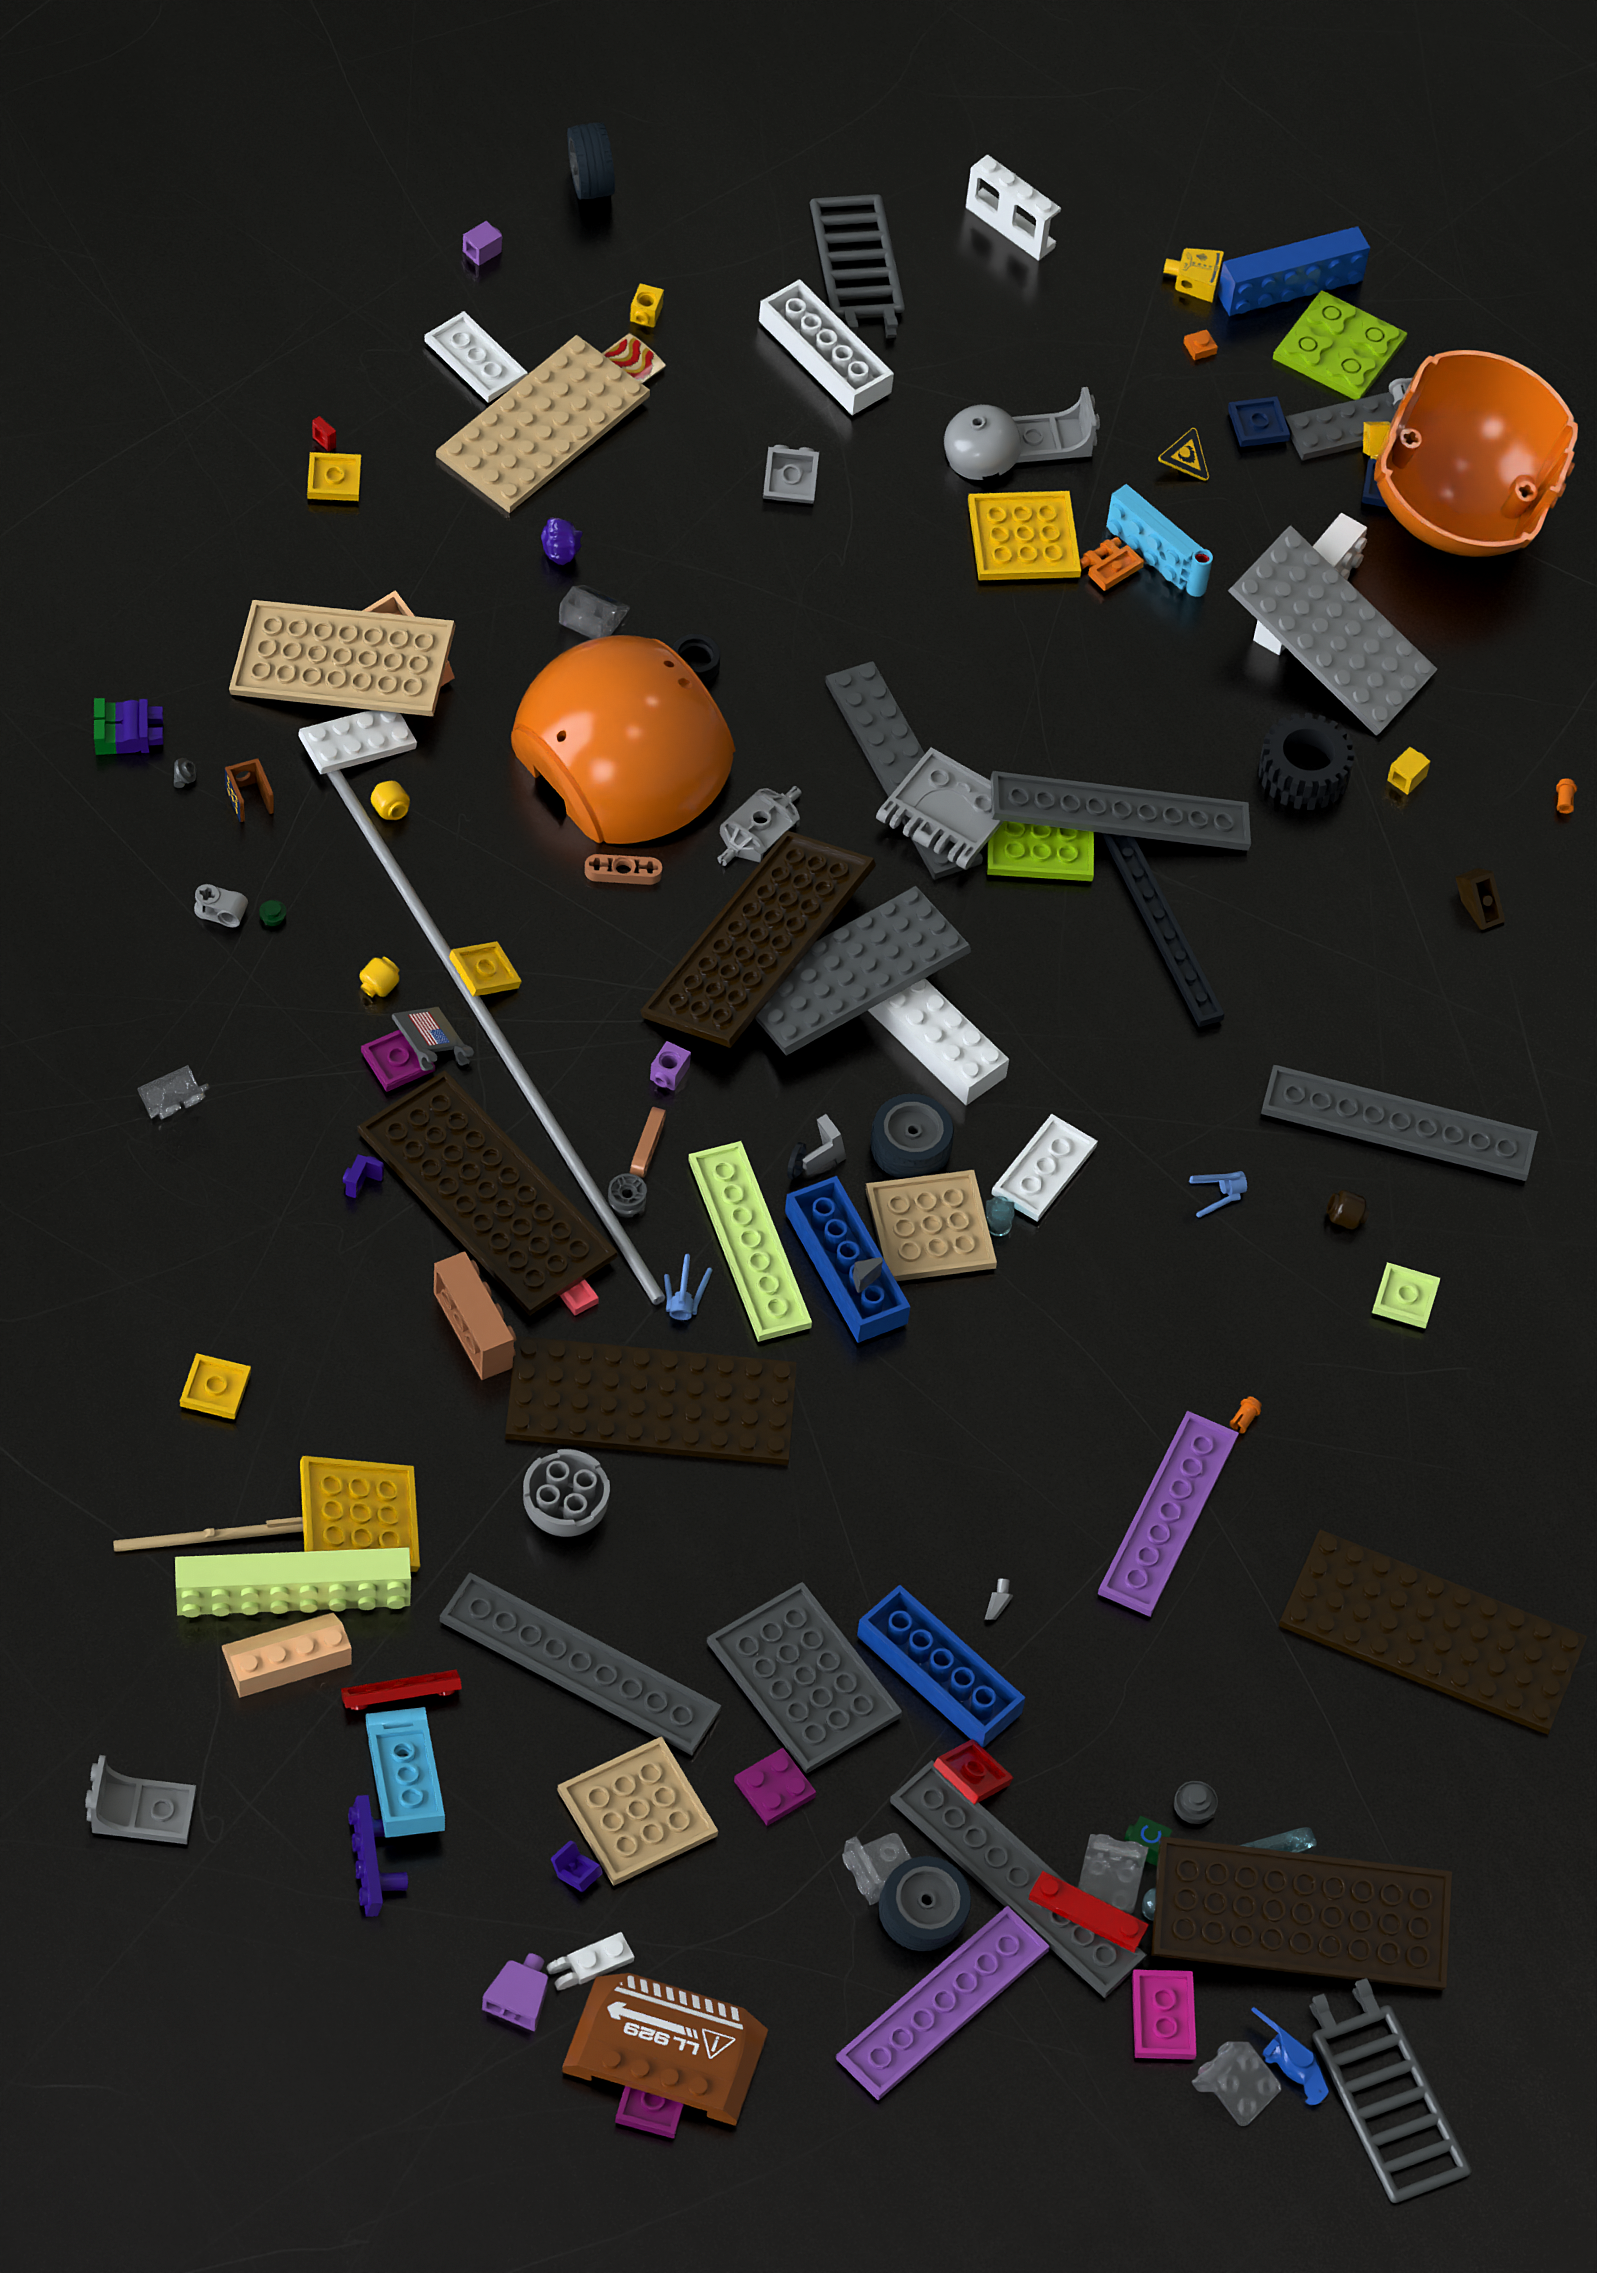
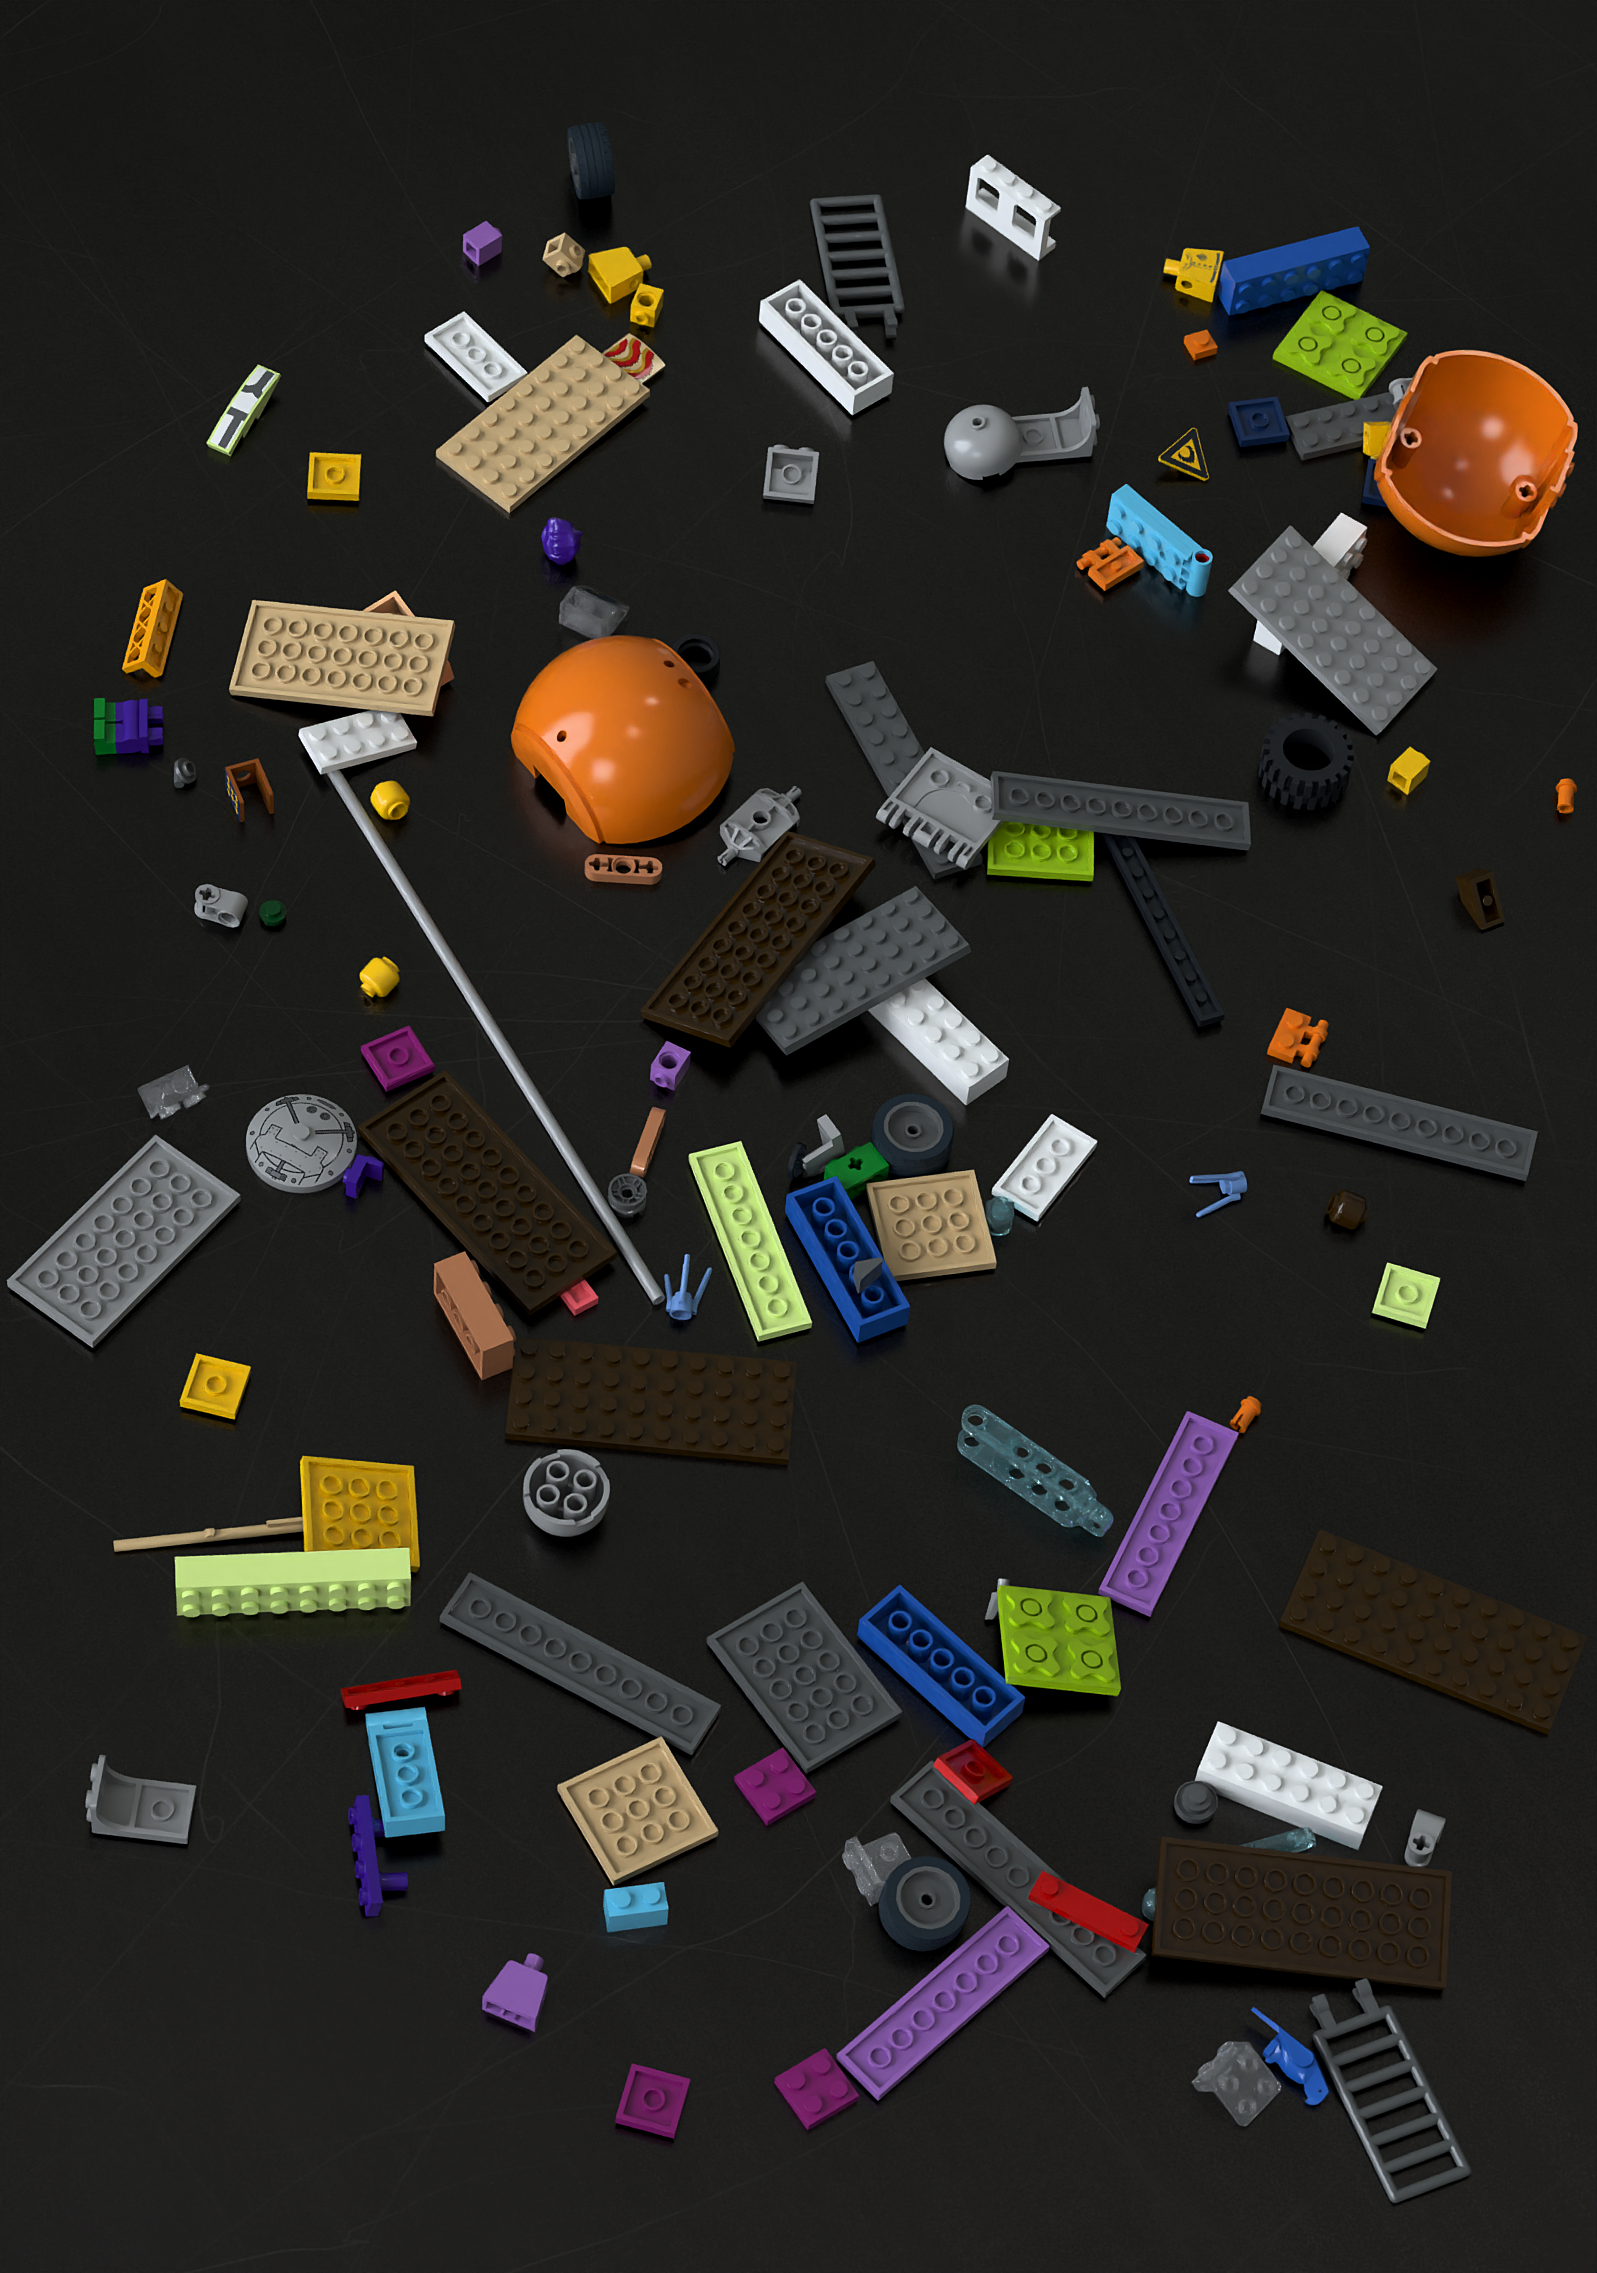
(123, 1241): none -> light grey plate
(157, 628): none -> light orange fence
(243, 409): none -> slope
(288, 1654): light nougat slope -> none
(301, 1143): none -> light grey dish
(324, 433): red tile -> none
(429, 1033): dark grey flag -> none
(485, 968): yellow plate -> none
(564, 255): none -> tan brick
(575, 1867): dark purple bracket -> none
(592, 1961): white hinge -> none
(617, 272): none -> yellow torso
(635, 1907): none -> medium azure brick
(668, 2044): dark orange slope -> none
(816, 2089): none -> magenta plate
(857, 1169): none -> green brick
(999, 1455): none -> clear light blue piece
(1024, 535): yellow piece -> none
(1058, 1640): none -> lime piece
(1113, 1871): clear bracket -> none
(1148, 1834): dark green brick -> none
(1164, 2014): dark pink plate -> none
(1288, 1785): none -> white brick
(1290, 1033): none -> orange plate
(1423, 1838): none -> light grey piece

